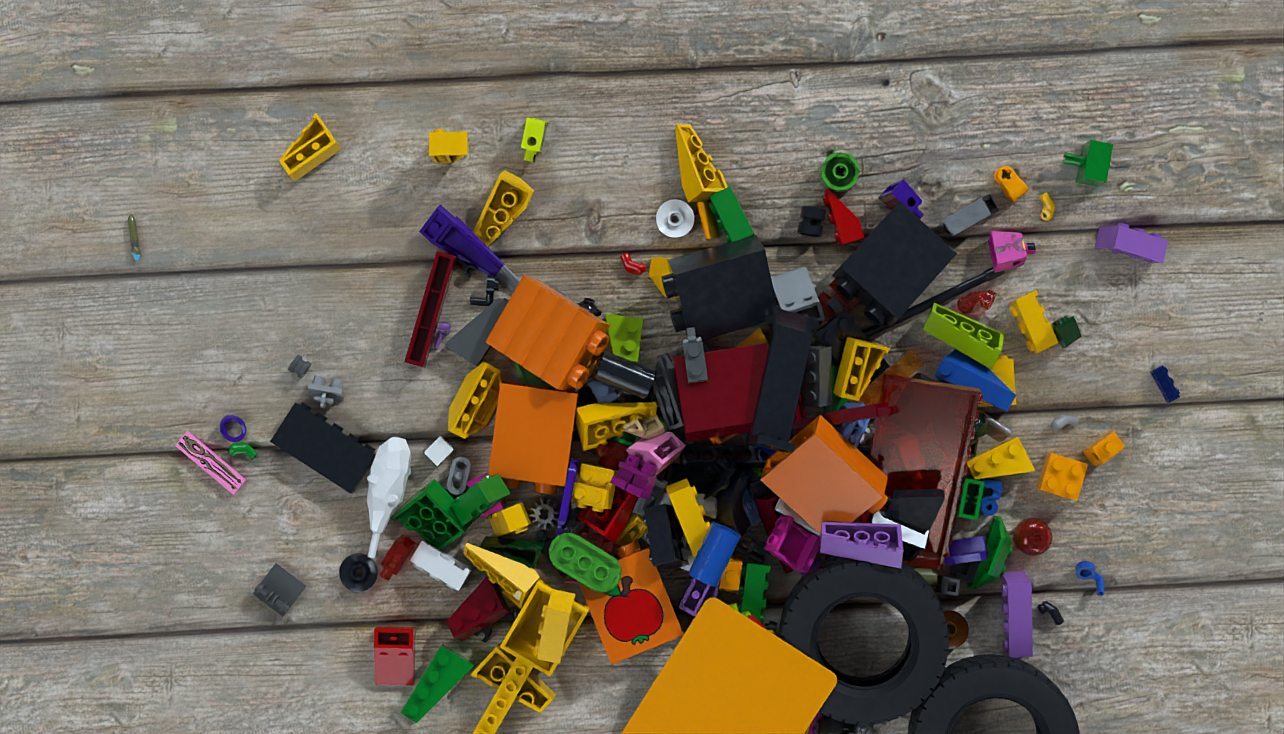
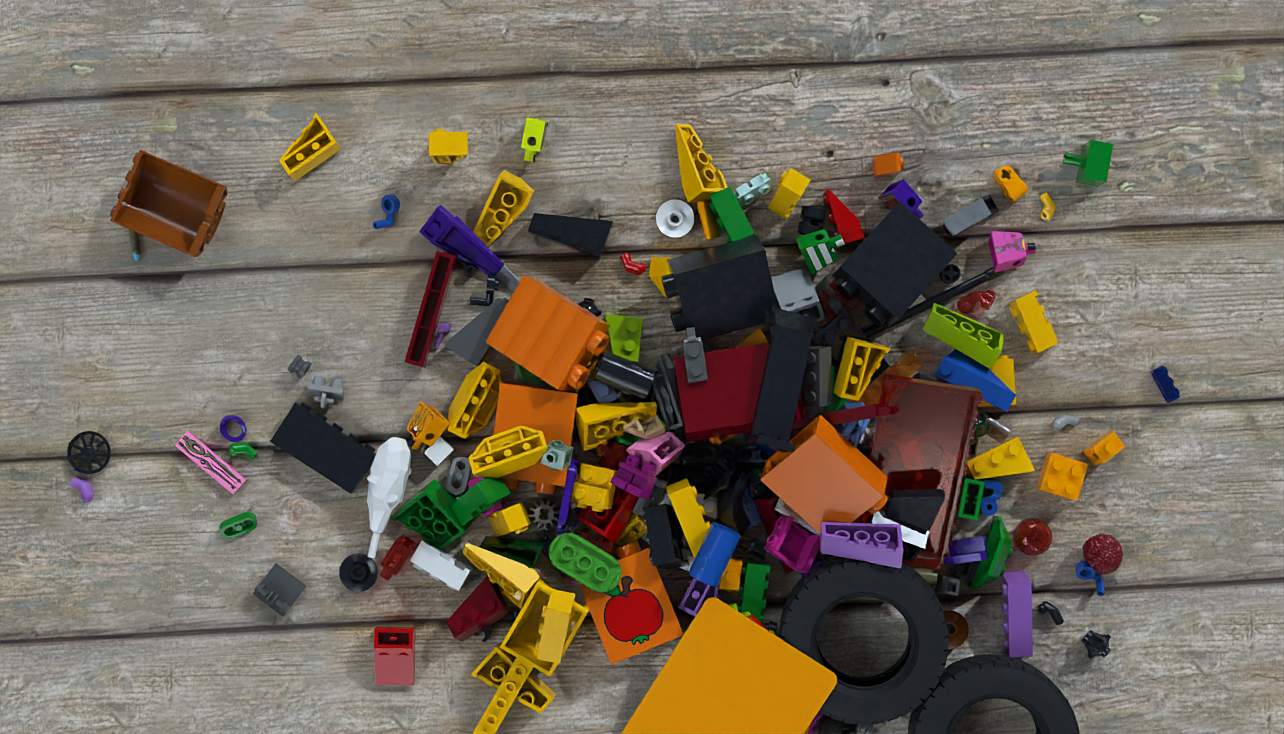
(85, 489): none -> medium lavender arm
(88, 452): none -> black wheel
(170, 204): none -> dark orange cylinder
(238, 525): none -> green plate
(390, 205): none -> blue plate
(426, 426): none -> light orange torso
(440, 676): green wedge -> none
(508, 452): none -> yellow wedge
(557, 456): none -> sand green brick
(576, 233): none -> black wedge
(760, 186): none -> light aqua hinge
(791, 188): none -> yellow wedge
(819, 249): none -> green torso
(843, 162): bright green brick -> none
(887, 165): none -> orange slope
(953, 274): none -> black wheel
(1066, 331): dark green slope -> none
(1096, 644): none -> black rock
(1103, 553): none -> dark red hair
(1132, 242): medium lavender wedge -> none

